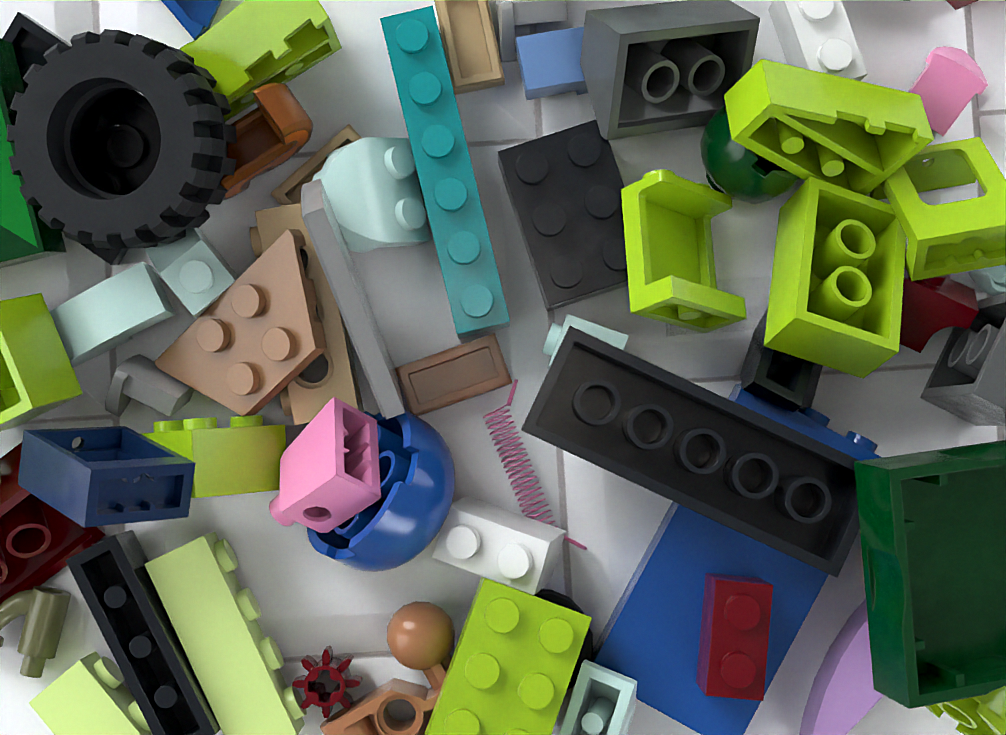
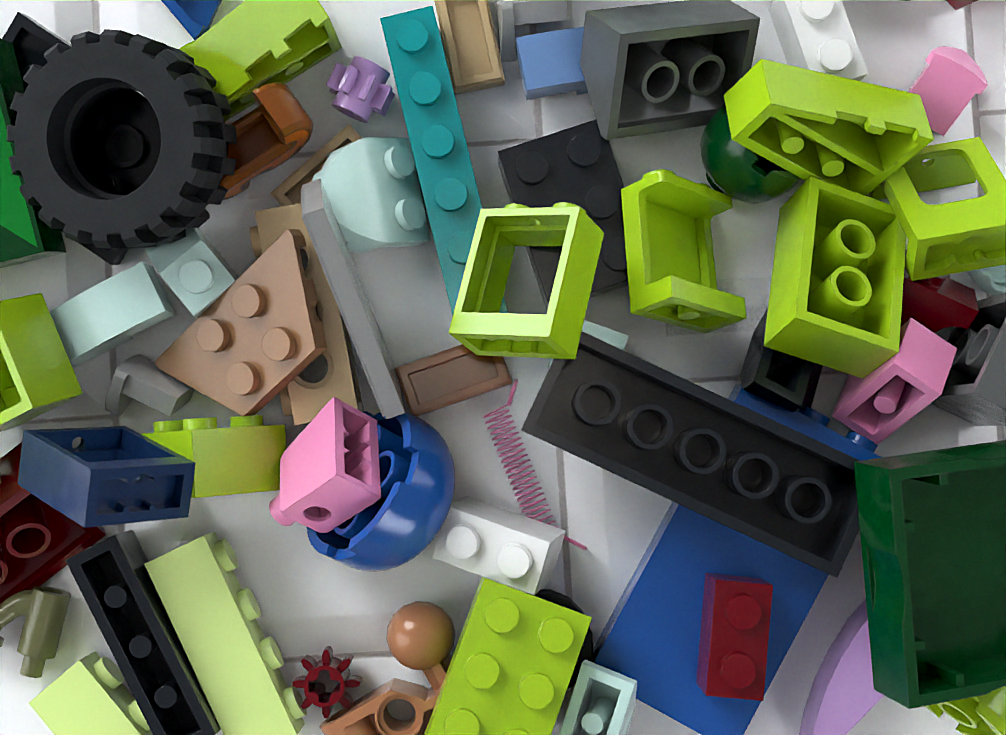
(360, 89): none -> lavender gear
(497, 233): none -> lime window
(897, 387): none -> bright pink brick

